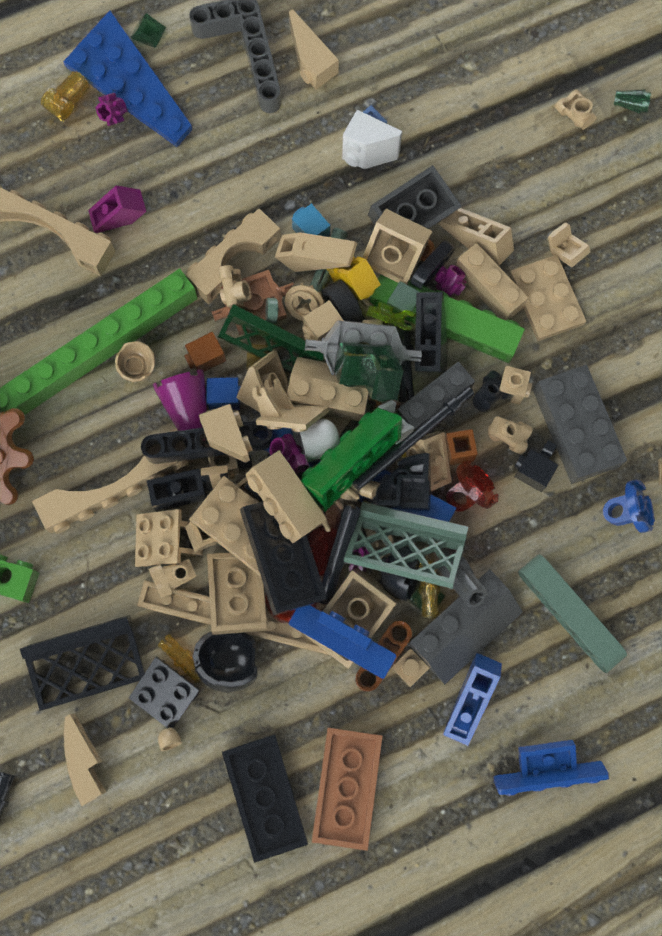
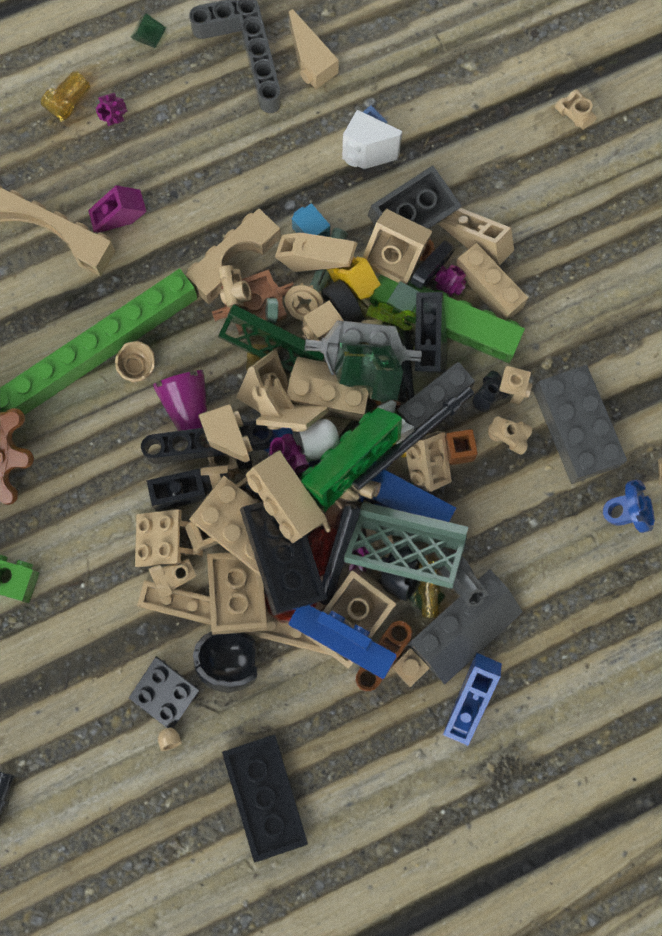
(64, 507): tan arch -> none
(78, 639): black fence -> none
(80, 760): tan slope -> none
(115, 65): blue wing -> none
(181, 657): clear yellow pin -> none
(204, 353): dark orange brick -> none
(223, 392): blue brick -> none
(347, 789): nougat plate -> none
(407, 485): black brick -> none
(474, 485): clear red tile -> none
(536, 468): black brick -> none
(549, 767): blue bracket -> none
(551, 300): tan plate -> none
(567, 246): tan bracket -> none
(572, 613): sand green beam -> none
(633, 100): clear green cone -> none

